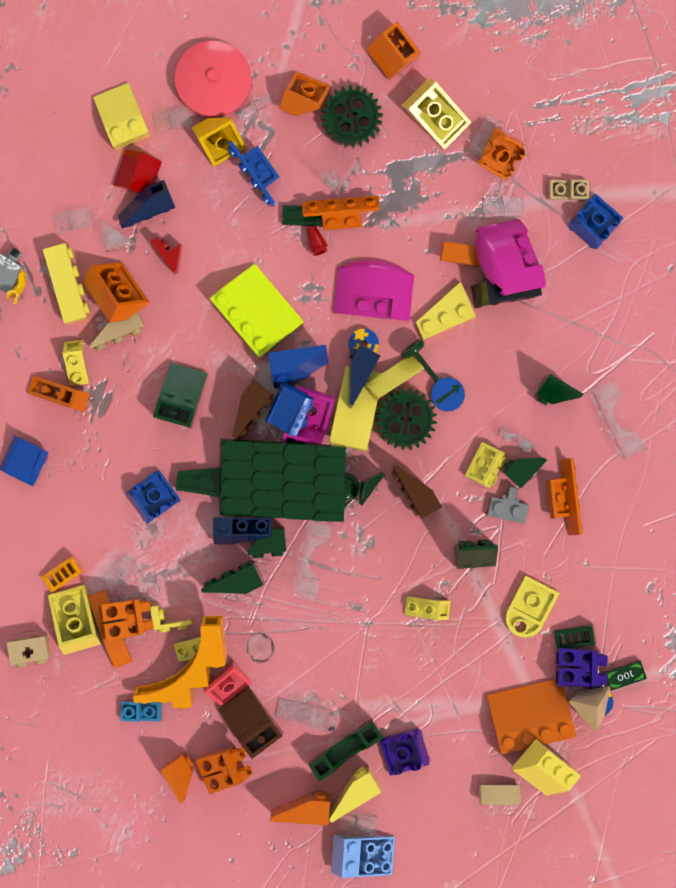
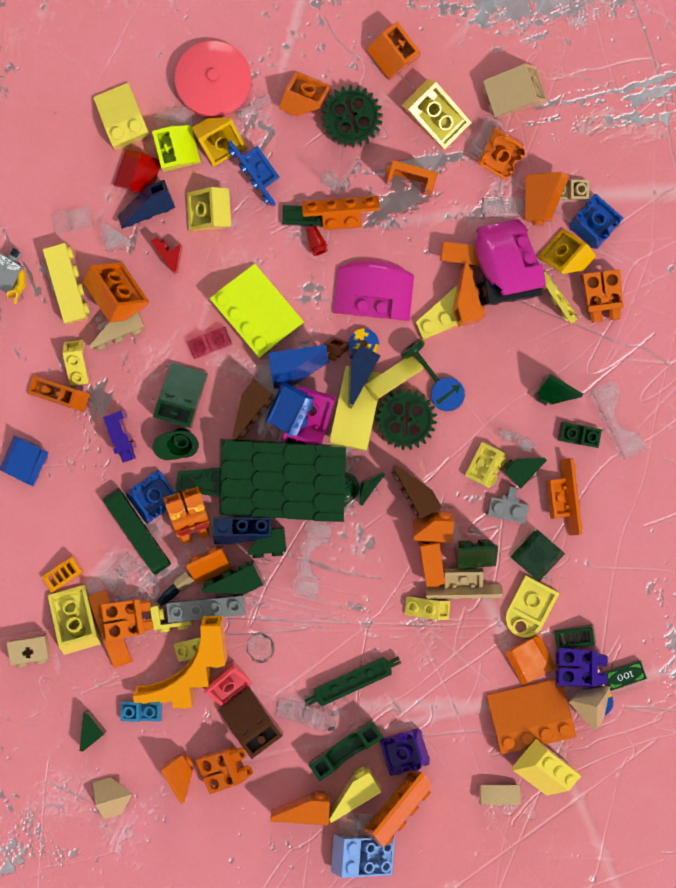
(91, 730): none -> dark green slope
(110, 797): none -> tan slope
(119, 436): none -> dark purple hips
(136, 531): none -> dark green beam
(175, 444): none -> dark green piece
(176, 147): none -> neon yellow slope
(180, 584): none -> piece
(188, 521): none -> orange hips
(208, 209): none -> light yellow slope
(208, 566): none -> orange slope
(209, 342): none -> clear pink slope
(213, 606): none -> light grey brick
(336, 348): none -> reddish brown tile
(352, 681): none -> dark green plate
(398, 808): none -> orange slope
(412, 172): none -> orange panel
(431, 563): none -> orange slope
(434, 527): none -> orange slope
(464, 584): none -> tan bracket
(467, 303): none -> orange slope
(514, 91): none -> tan slope
(530, 659): none -> orange slope
(537, 555): none -> clear green slope
(543, 196): none -> orange slope
(559, 299): none -> light yellow wing
(567, 253): none -> yellow slope
(579, 434): none -> dark green slope
(603, 299): none -> orange hips

